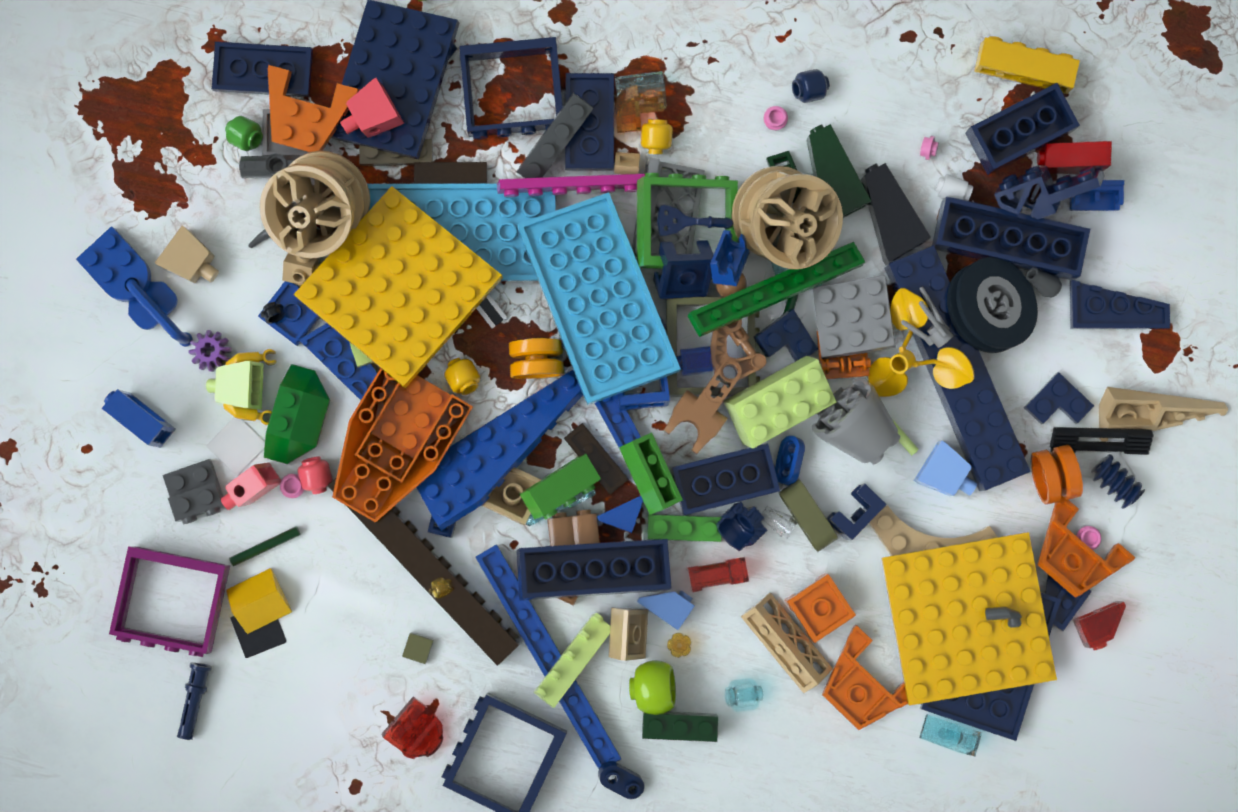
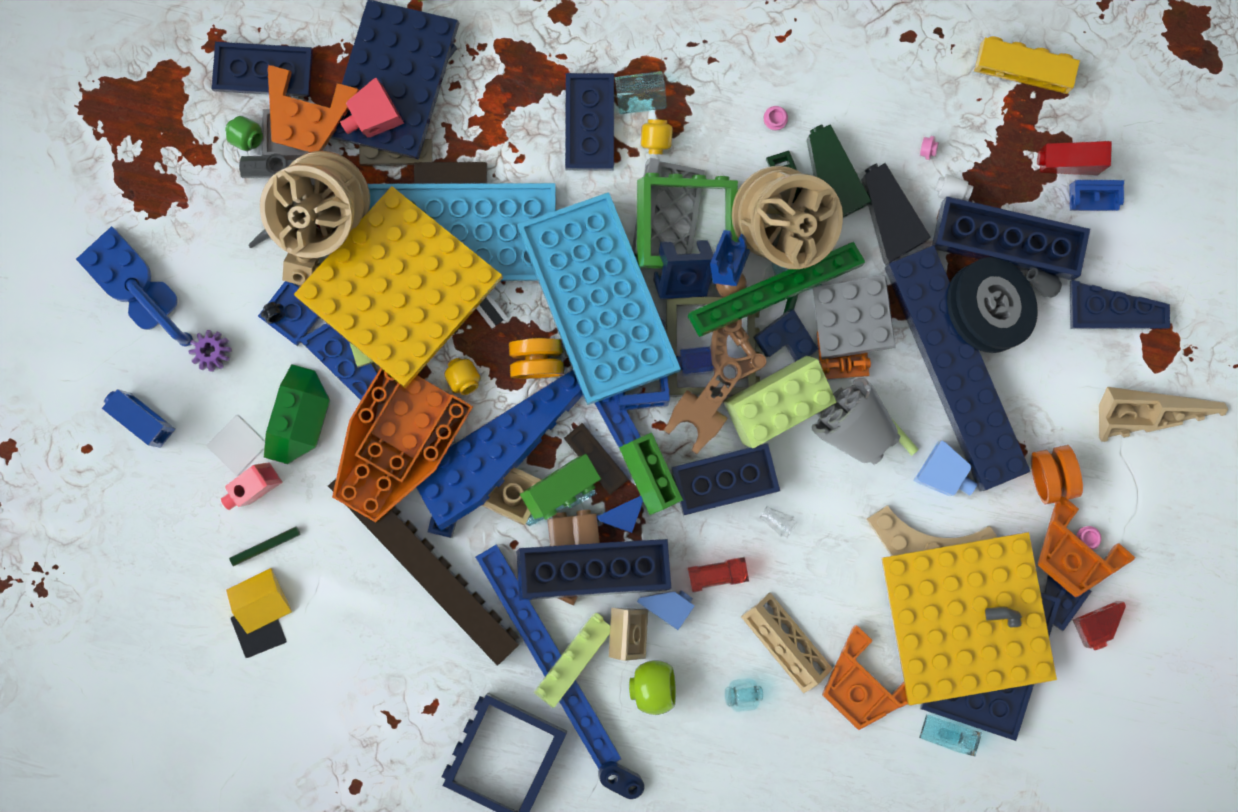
(150, 639): magenta window -> none
(188, 257): tan torso -> none
(193, 491): dark grey plate -> none
(195, 689): dark blue pin -> none
(241, 385): yellowish green torso -> none
(291, 486): bright pink plate -> none
(315, 475): coral head -> none
(415, 730): clear red slope -> none
(417, 648): olive tile -> none
(440, 588): clear yellow plate -> none
(506, 50): dark blue window -> none
(555, 137): dark grey plate -> none
(561, 185): dark pink plate -> none
(626, 163): tan plate -> none
(630, 105): clear orange brick -> none
(679, 638): clear yellow plate -> none
(680, 726): dark green brick -> none
(683, 221): dark blue piece -> none
(683, 528): bright green plate -> none
(741, 526): dark blue hair -> none
(789, 460): blue plate -> none
(808, 515): olive beam -> none
(810, 86): dark blue head -> none
(820, 608): orange panel -> none
(861, 517): dark blue panel -> none
(888, 374): yellow plant -> none
(939, 331): light grey plant -> none
(1015, 190): dark blue piece -> none
(1022, 129): dark blue brick -> none
(1058, 394): dark blue plate -> none
(1117, 481): dark blue piece -> none
(1135, 442): black container -> none

